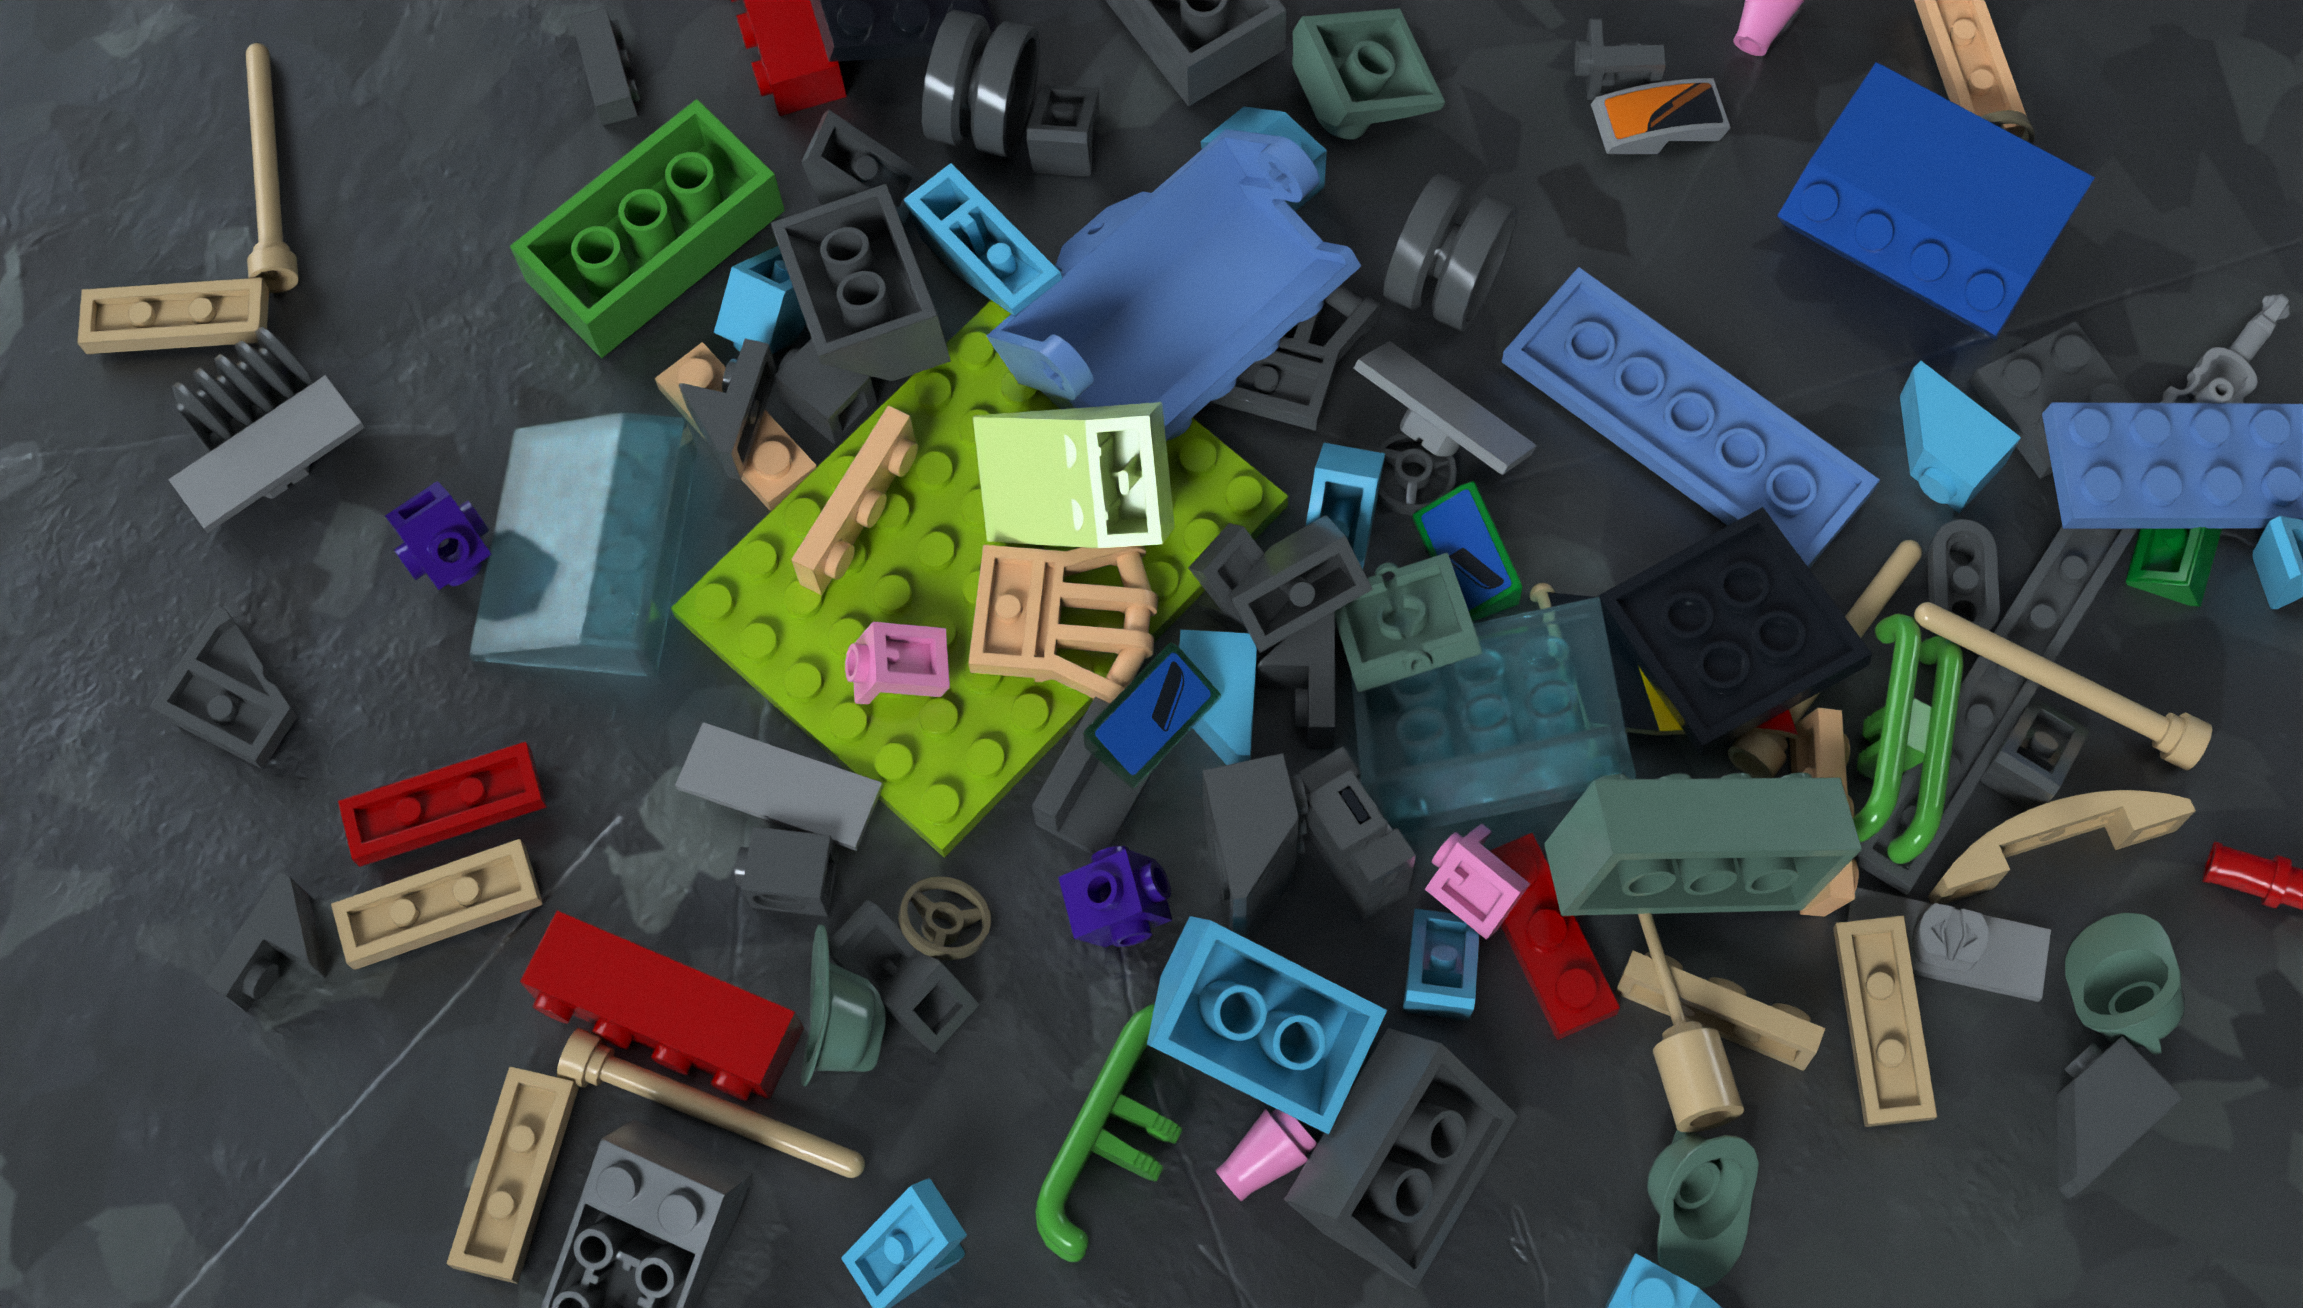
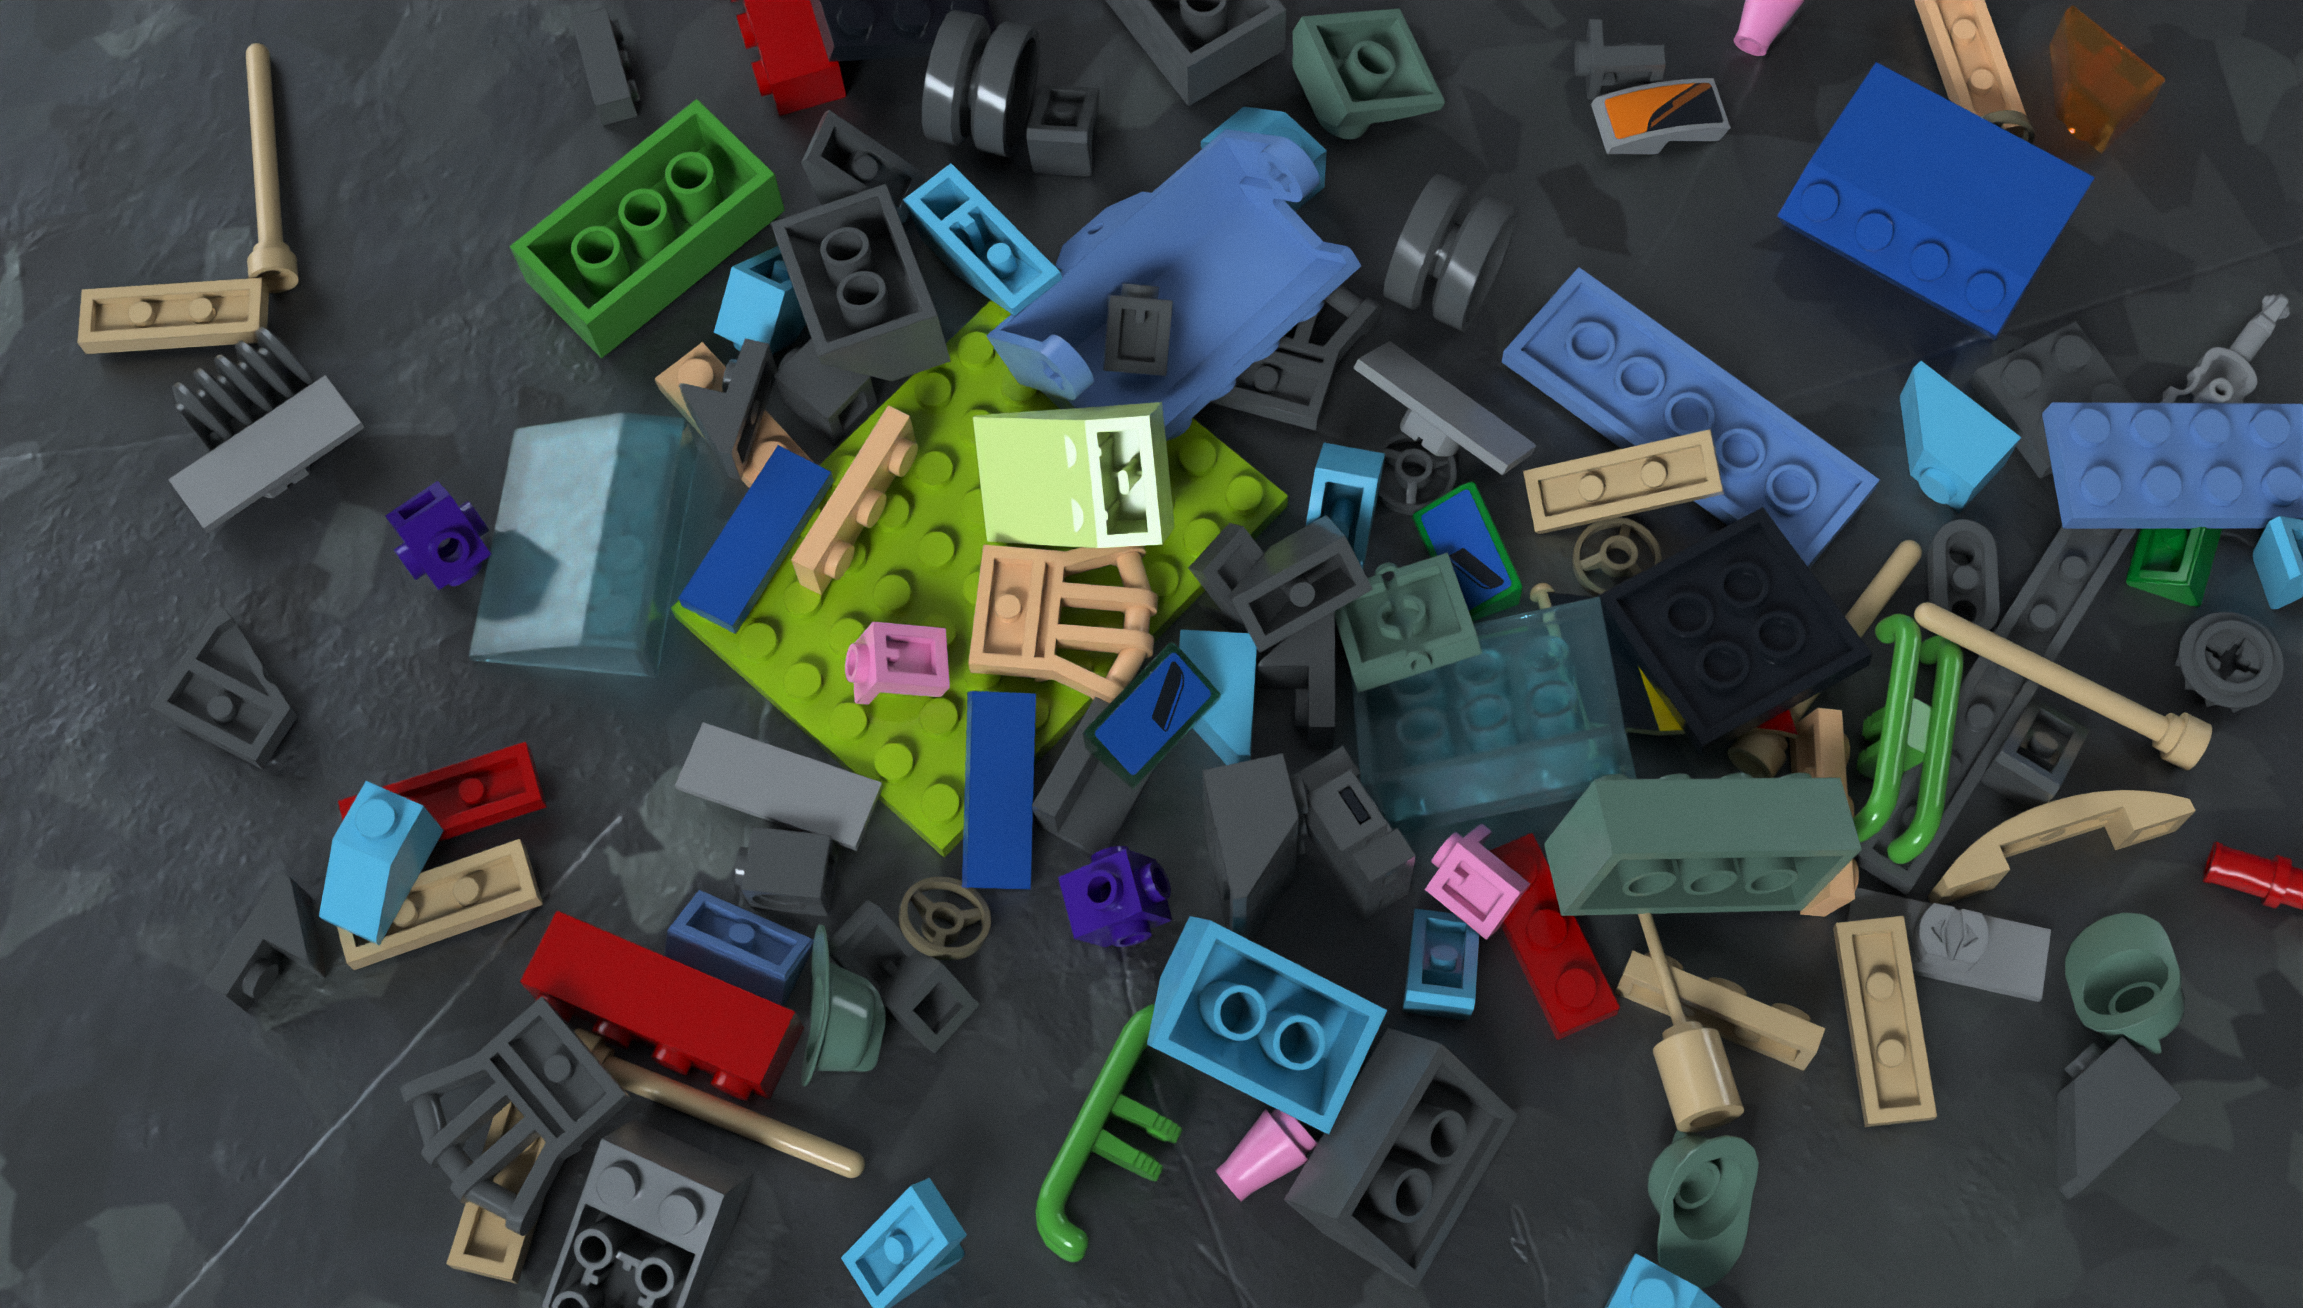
(376, 861): none -> medium azure slope
(550, 1081): none -> dark grey plate
(738, 947): none -> medium blue slope
(756, 539): none -> blue tile
(998, 790): none -> blue tile
(1137, 331): none -> dark grey bracket
(1619, 541): none -> dark tan piece
(1623, 482): none -> tan plate
(2098, 81): none -> clear orange slope
(2256, 655): none -> dark grey gear

